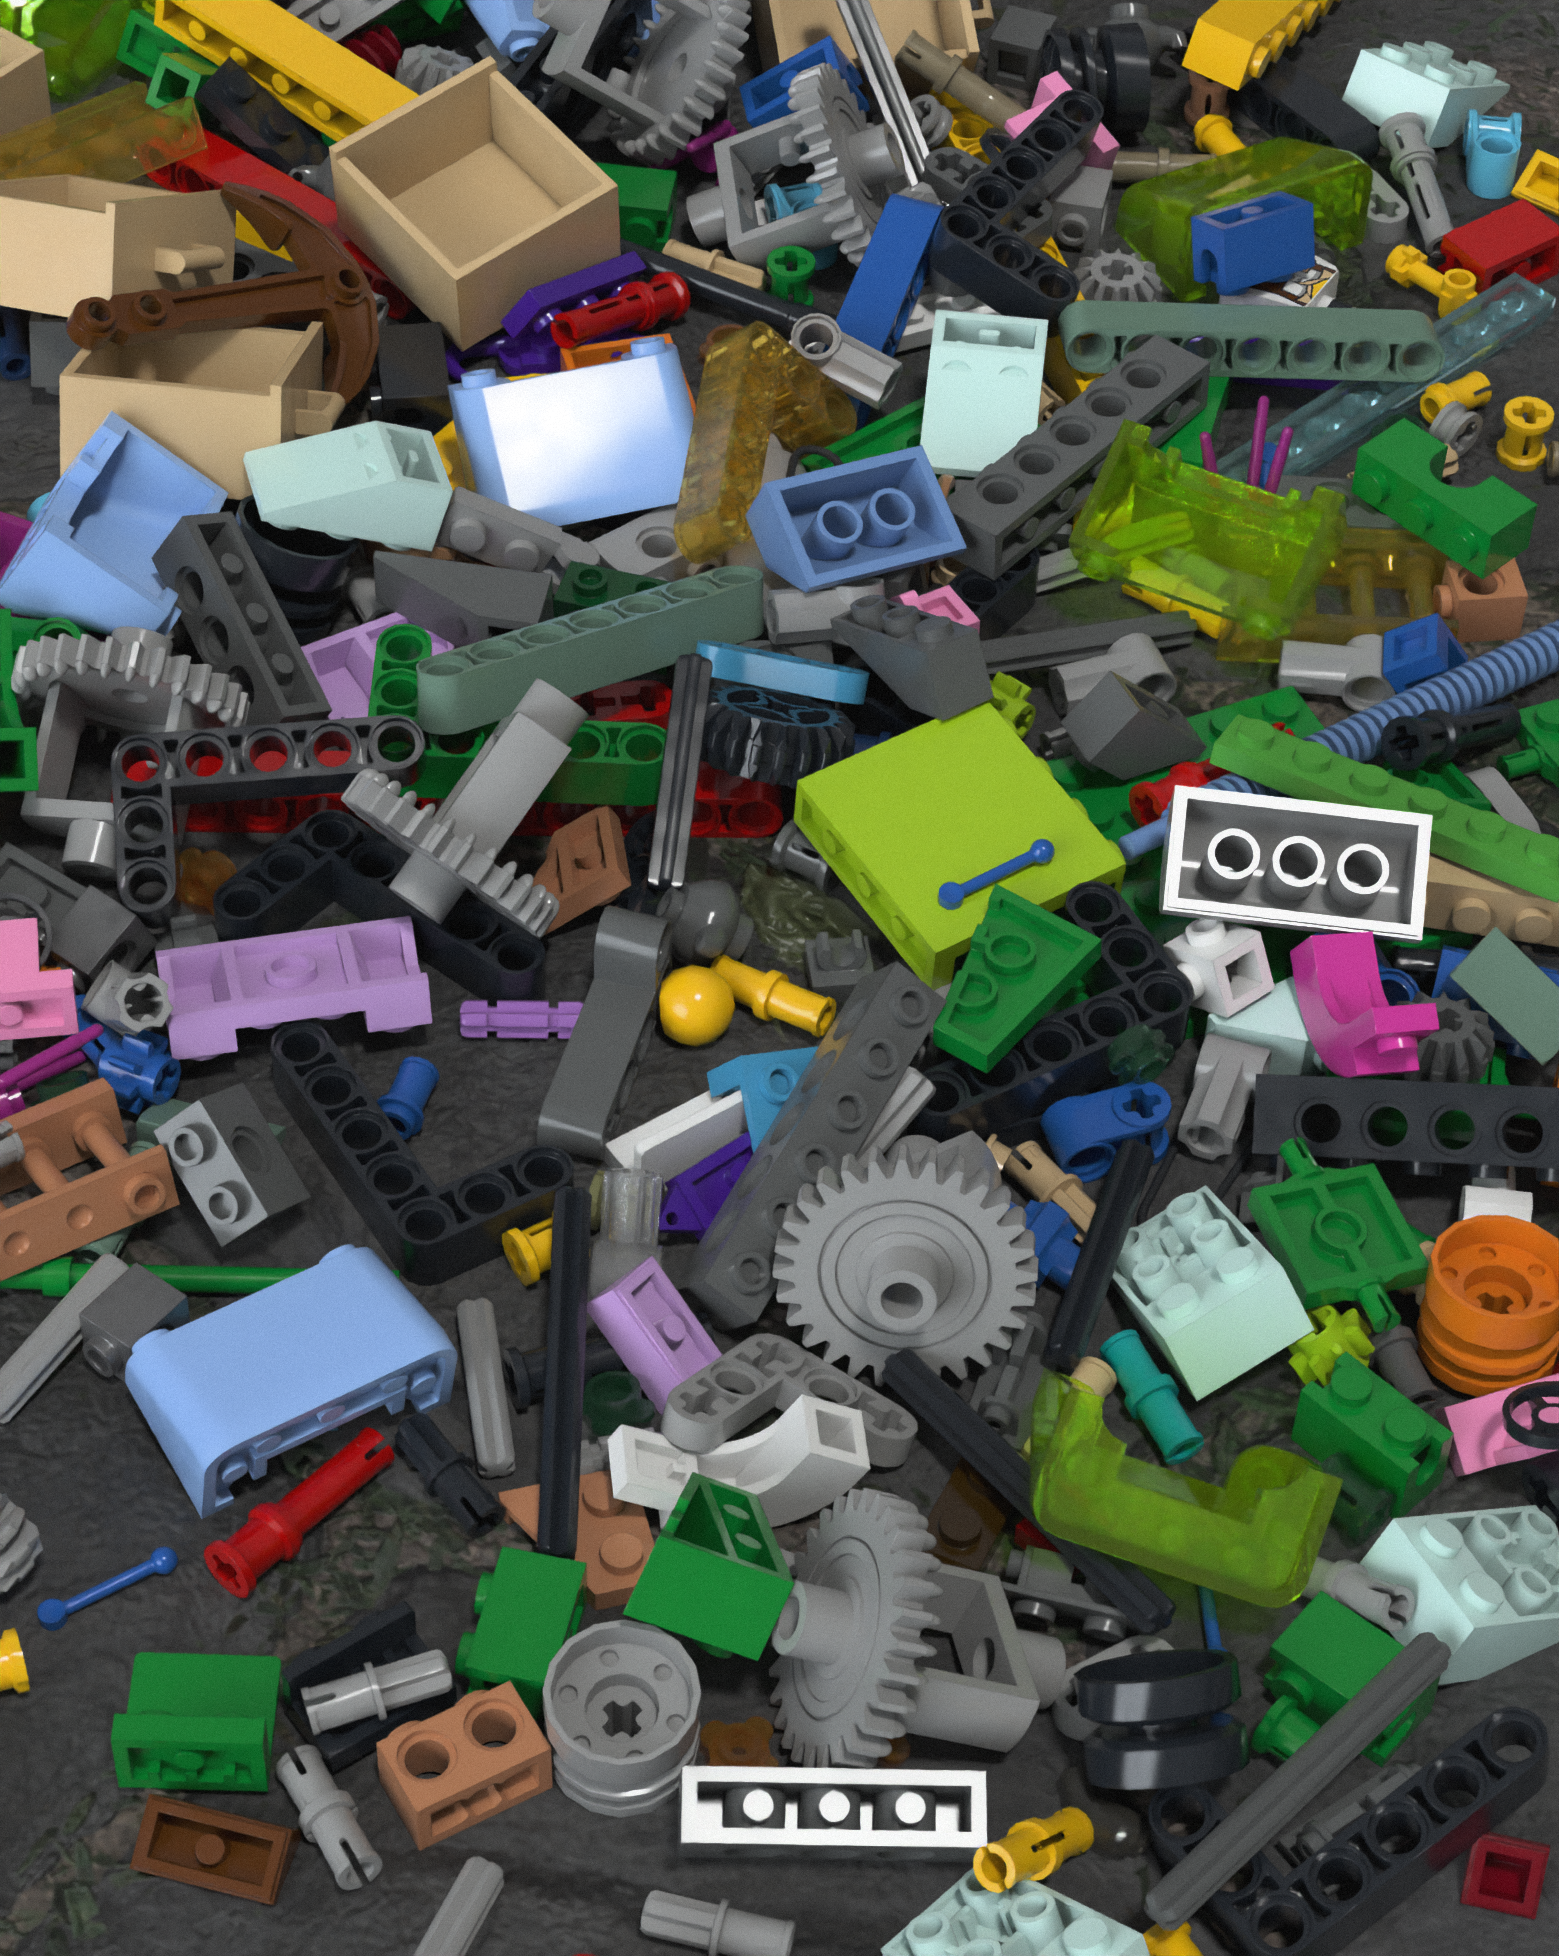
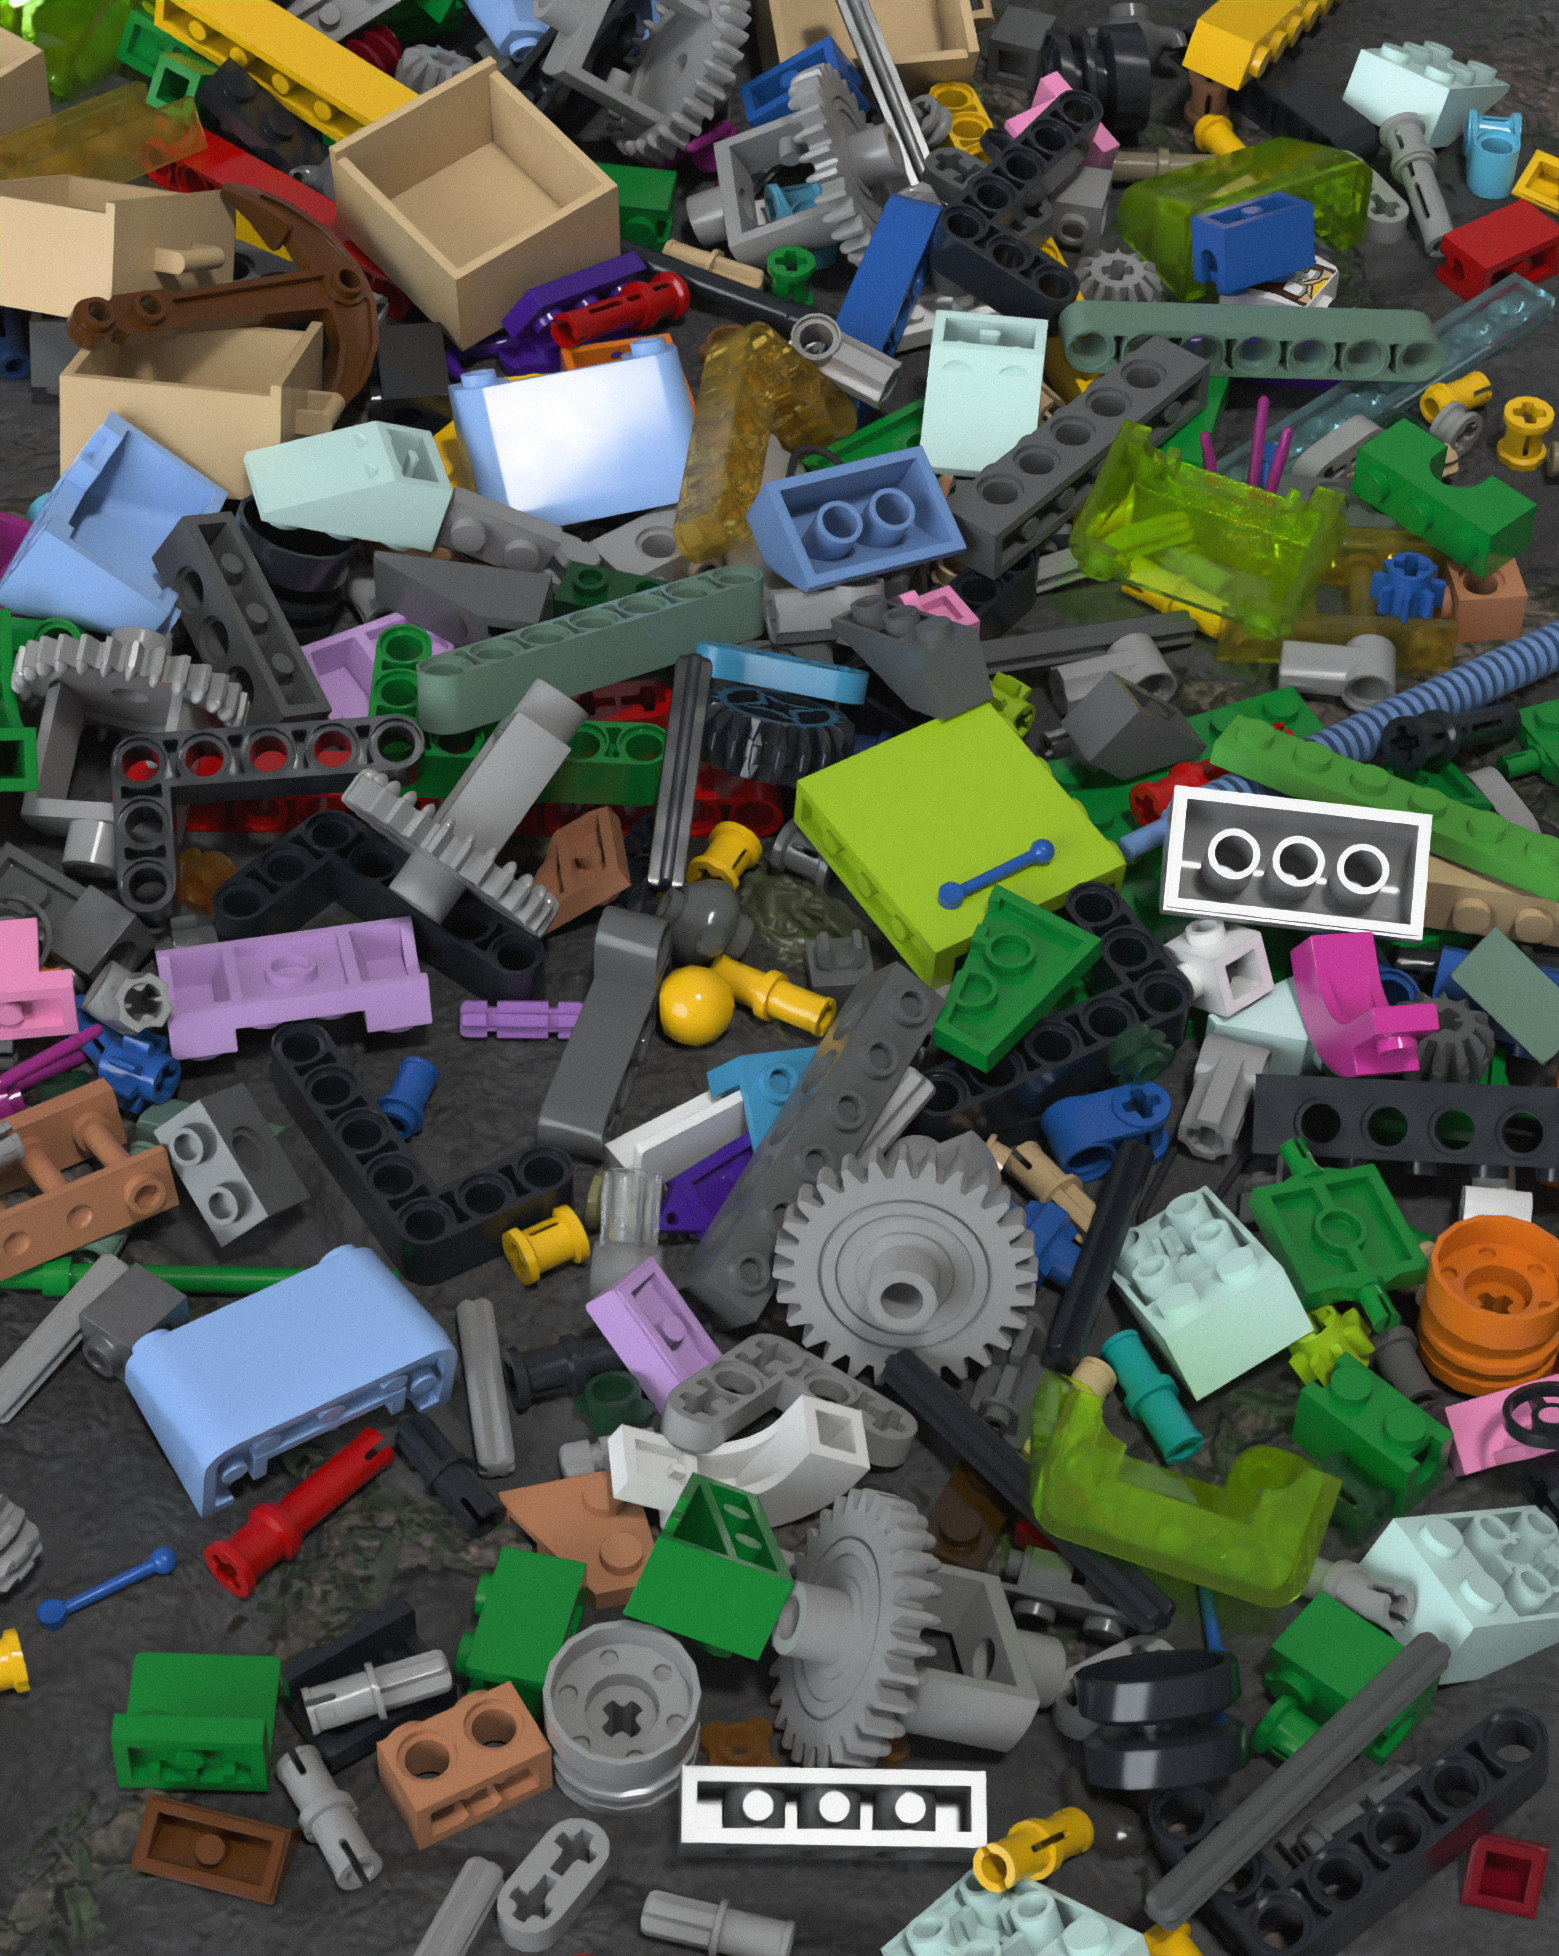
(564, 1374): black axle -> none
(565, 1894): none -> light grey beam
(724, 856): none -> yellow bush
(958, 81): dark tan pin -> none
(1337, 451): none -> light grey beam
(1407, 587): none -> blue gear
(1410, 267): yellow bar -> none
(1420, 652): blue panel -> none

